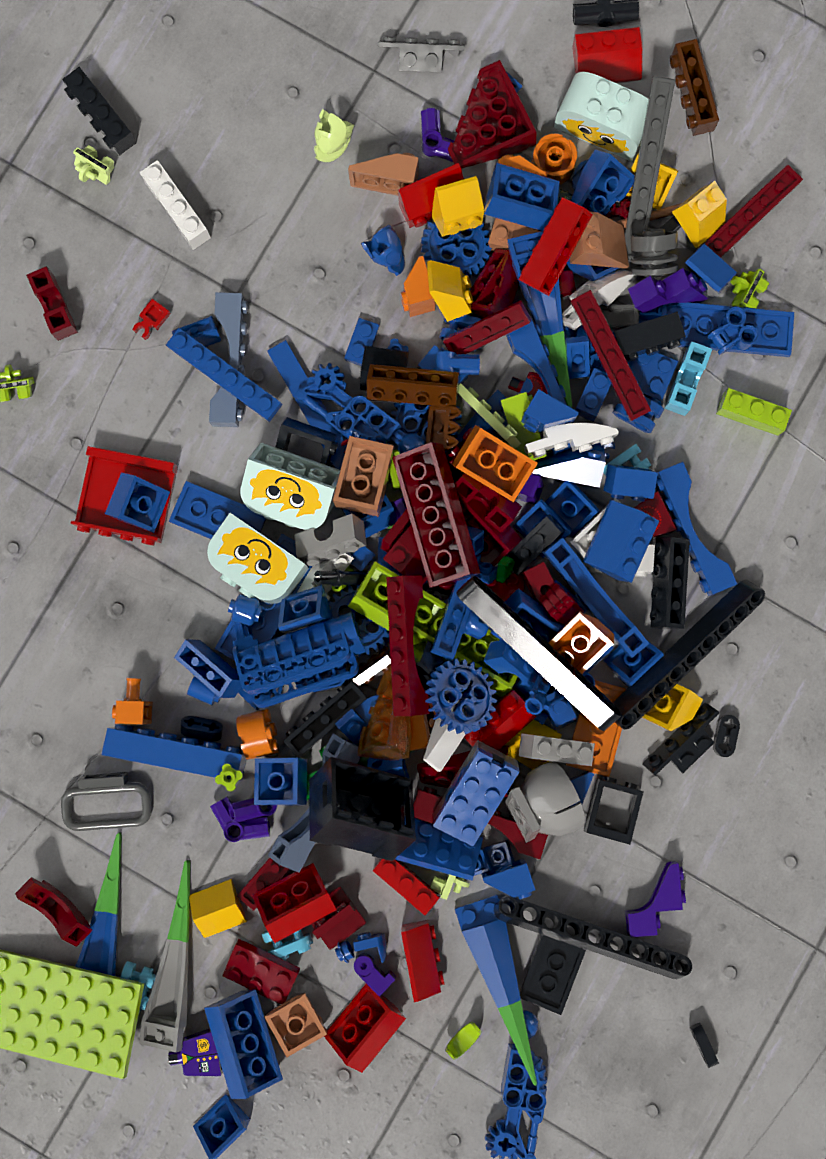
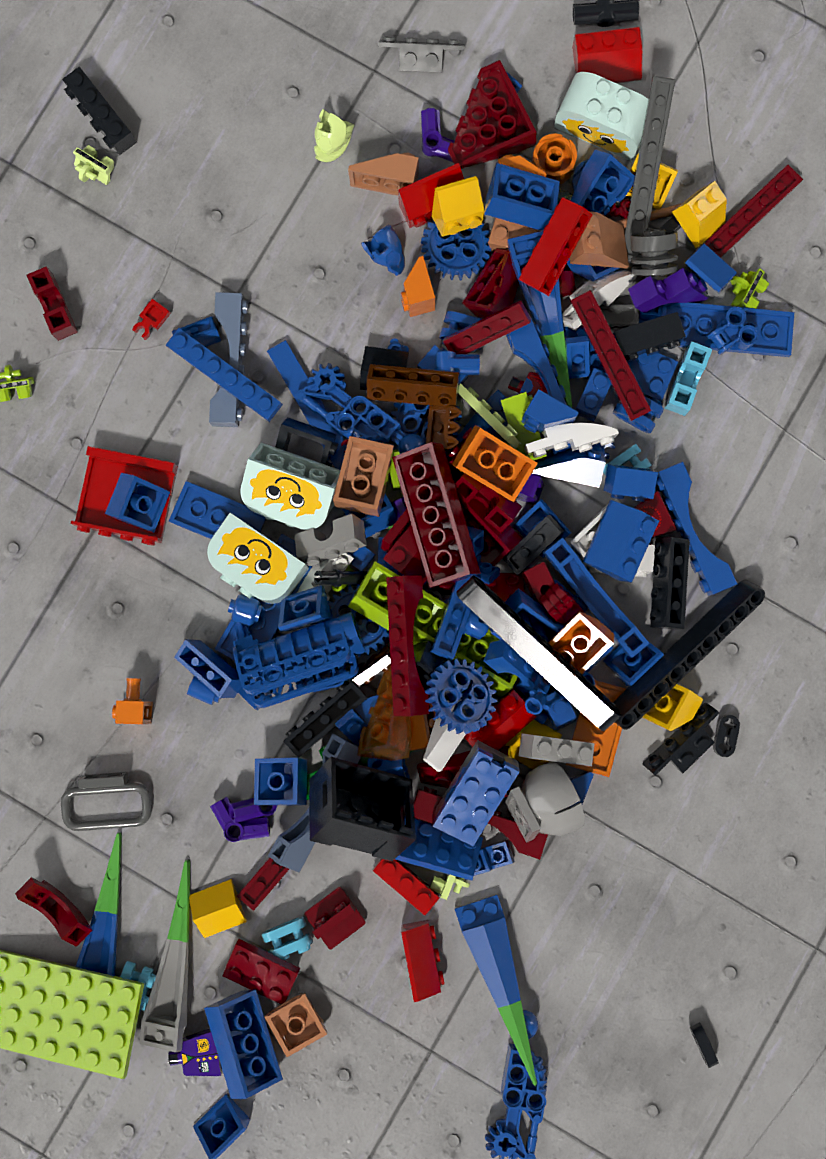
(171, 753): blue brick -> none
(175, 204): white arch -> none
(201, 728): black beam -> none
(235, 777): lime plate -> none
(257, 734): orange brick -> none
(293, 903): red brick -> none
(344, 951): blue plate -> none
(363, 335): blue plate -> none
(364, 1028): red slope -> none
(366, 941): blue plate -> none
(372, 974): dark purple leg -> none
(449, 289): yellow slope -> none
(463, 1040): lime helmet -> none
(504, 569): green tile -> none
(511, 879): blue slope -> none
(551, 974): black plate -> none
(572, 506): blue slope -> none
(603, 938): black beam -> none
(608, 833): black window -> none
(665, 897): dark purple arch -> none
(694, 87): reddish brown brick -> none
(753, 412): lime brick -> none

